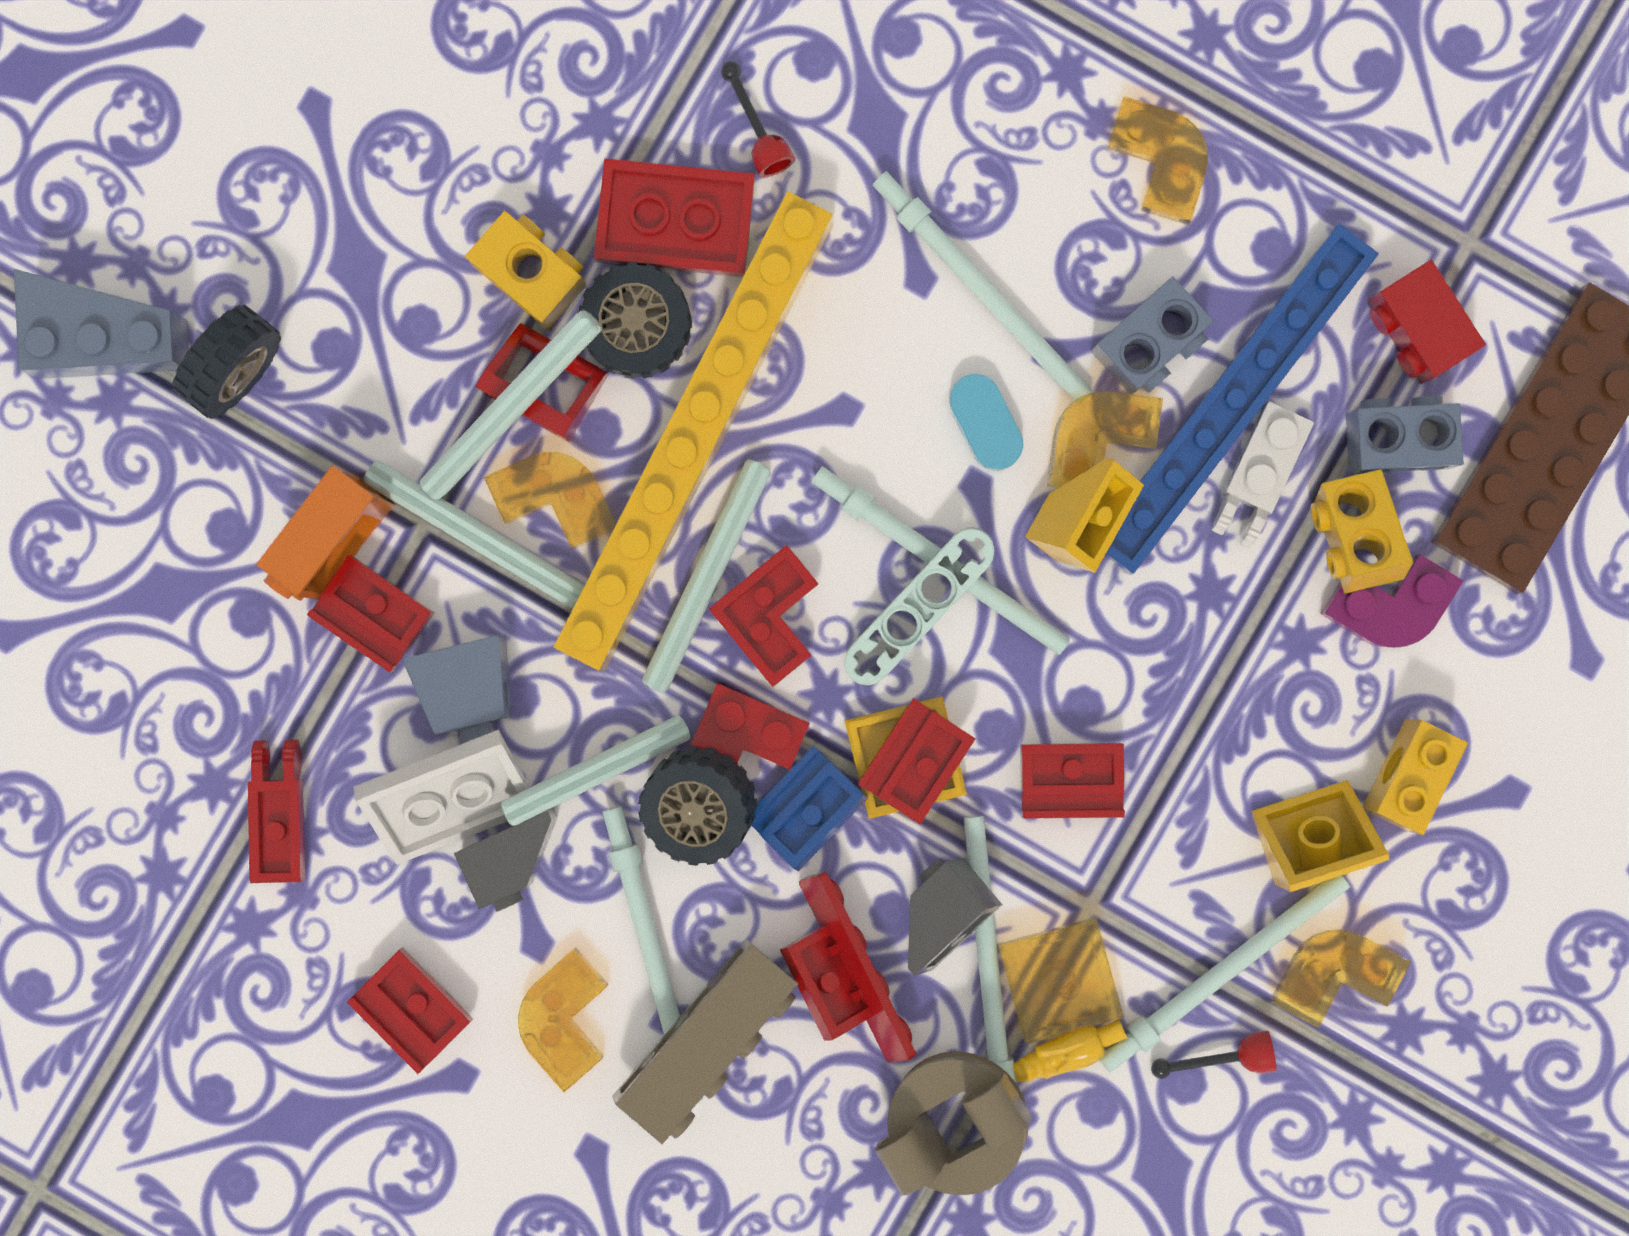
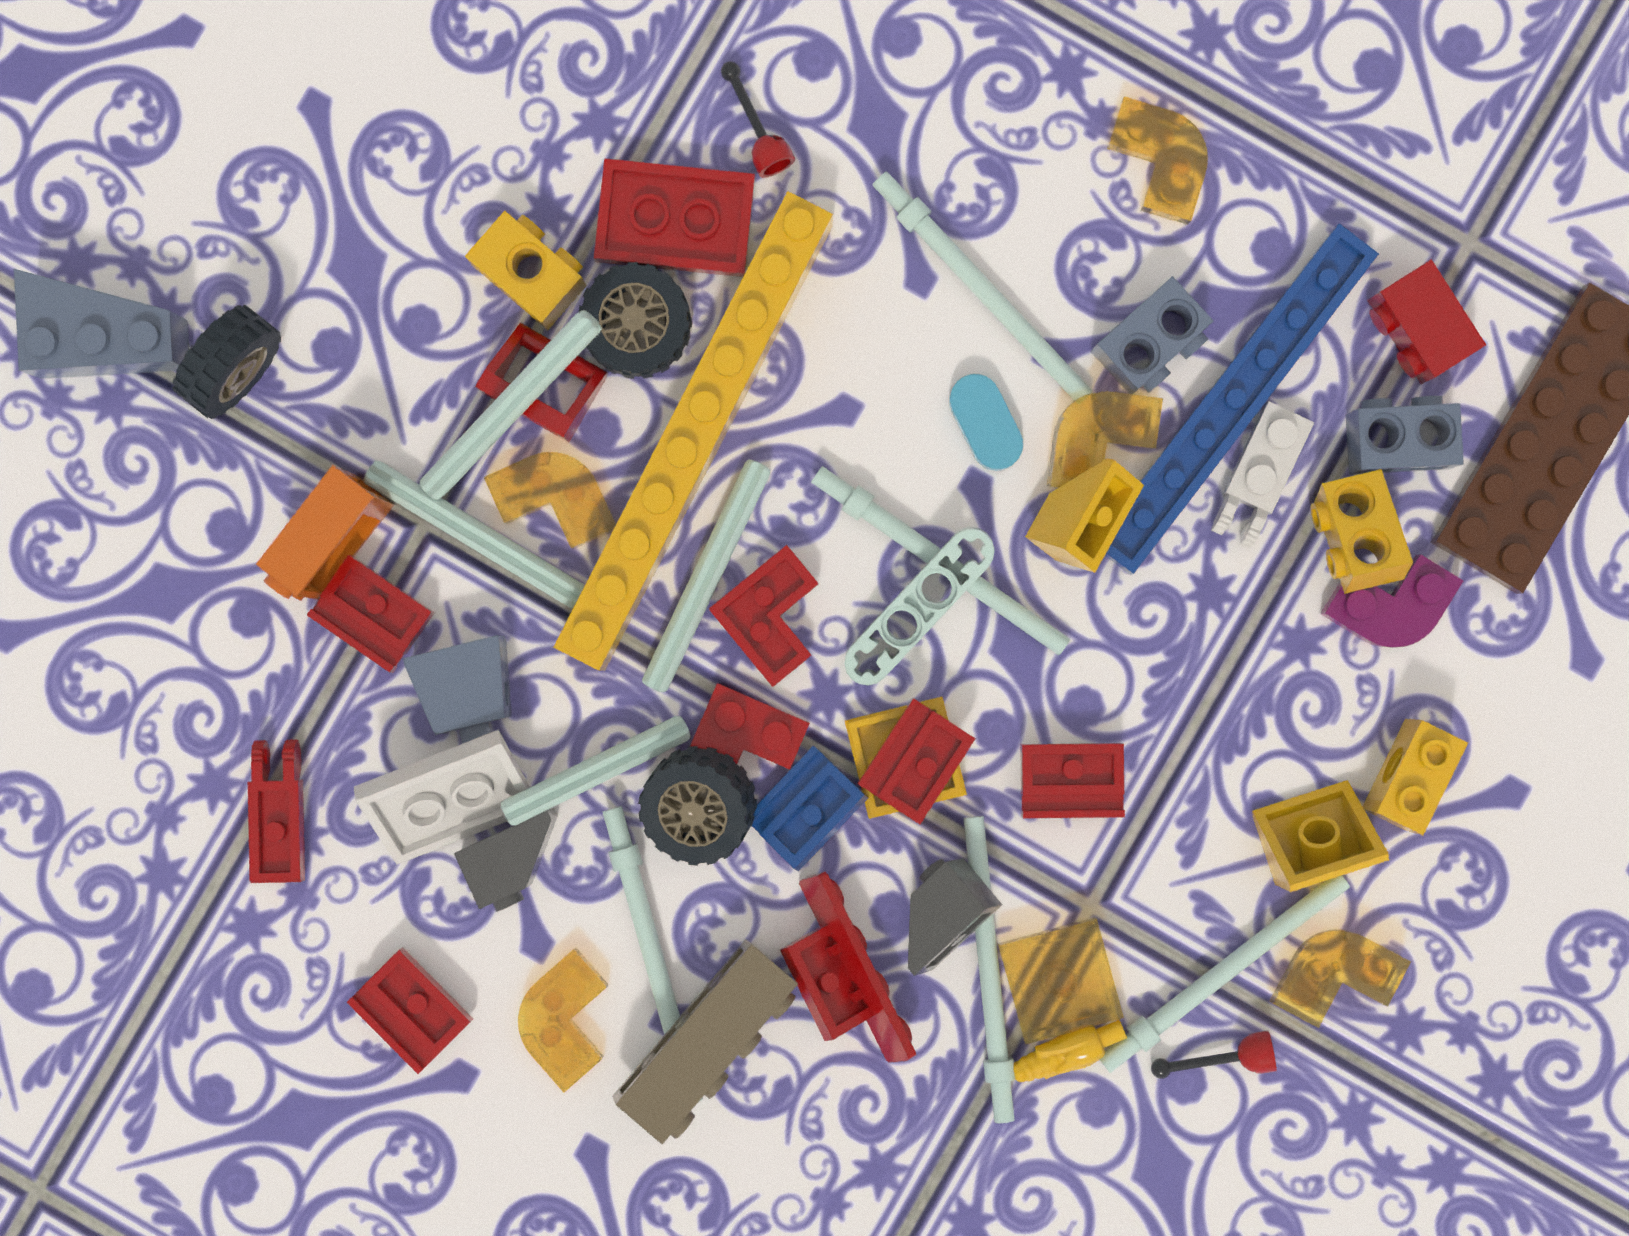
(914, 1148): dark tan piece -> none

